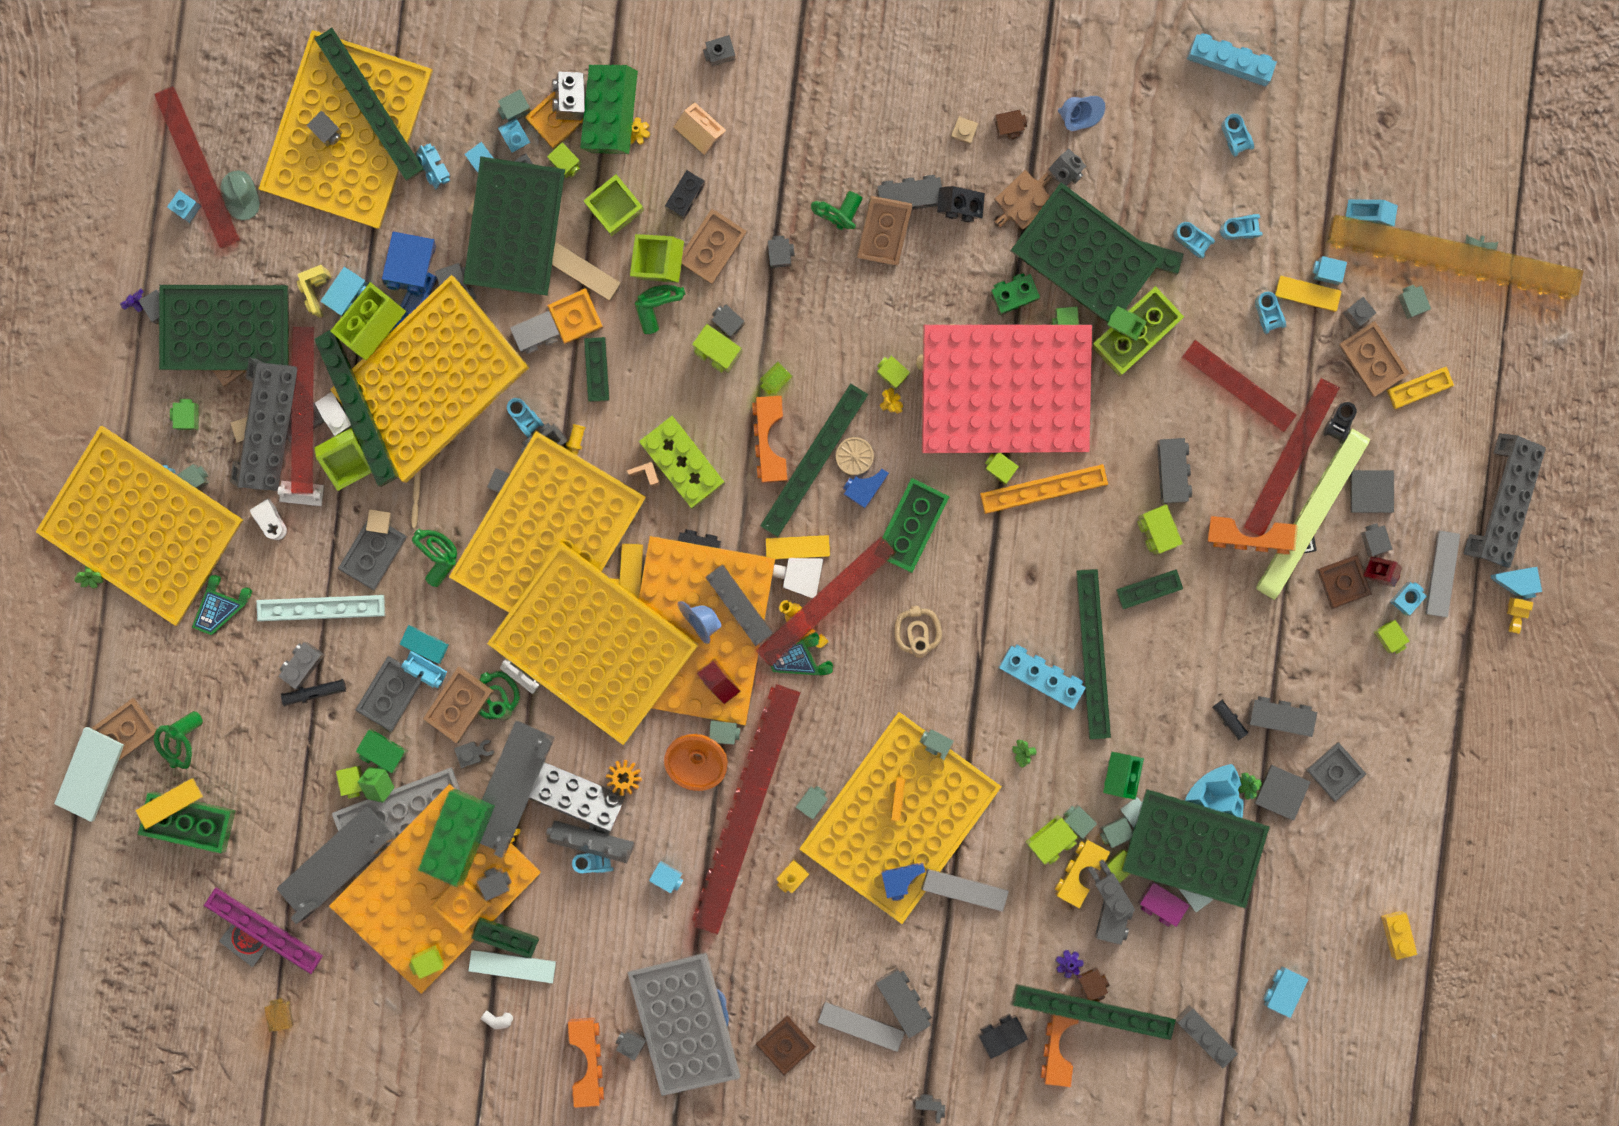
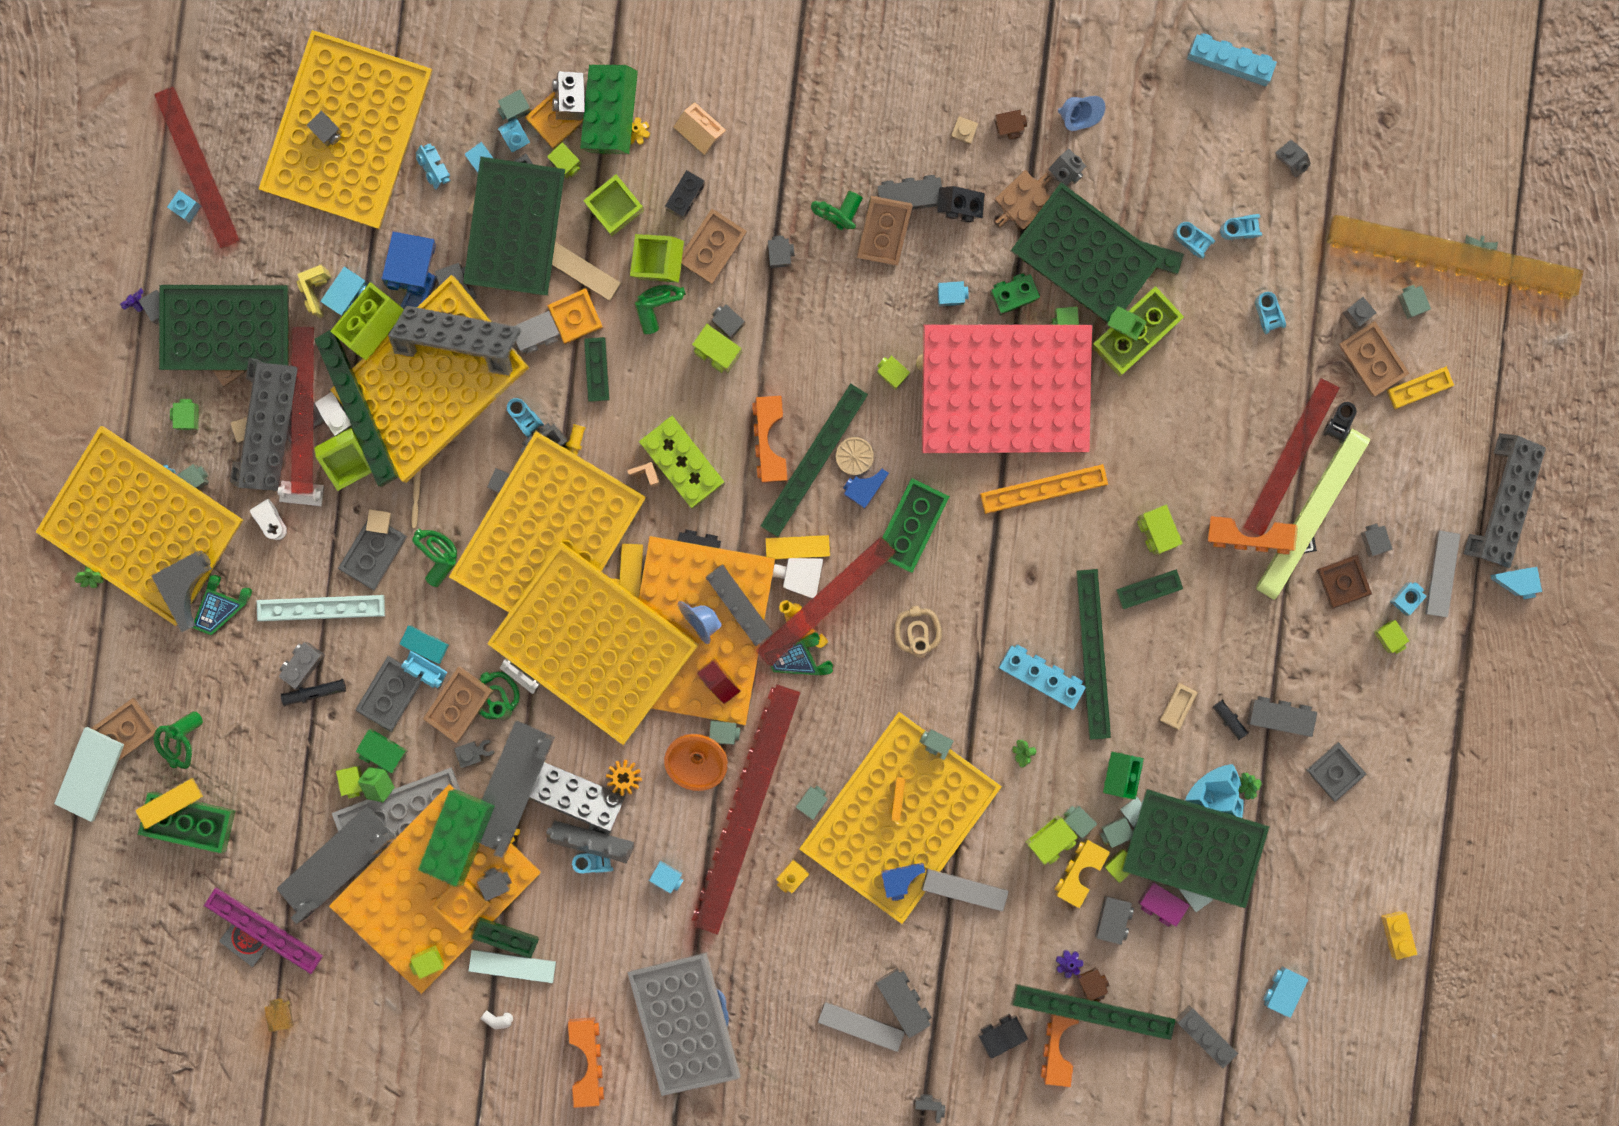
(177, 585): none -> dark grey arch
(240, 195): sand green piece -> none
(369, 104): dark green plate -> none
(455, 334): none -> dark grey bracket
(630, 1044): dark grey brick -> none
(719, 51): dark grey brick -> none
(775, 379): clear neon green brick -> none
(785, 1045): reddish brown tile -> none
(891, 401): yellow plant -> none
(952, 293): none -> medium azure brick
(1000, 467): lime brick -> none
(1112, 892): dark grey hinge -> none
(1174, 471): dark grey brick -> none
(1178, 706): none -> tan tile
(1237, 136): medium azure piece -> none
(1239, 386): clear red tile -> none
(1282, 792): dark grey tile -> none
(1294, 158): none -> dark grey bracket
(1307, 293): yellow tile -> none
(1329, 270): medium azure brick -> none
(1372, 211): medium azure slope -> none
(1372, 491): dark grey tile -> none
(1383, 571): dark red slope -> none
(1519, 609): yellow piece -> none

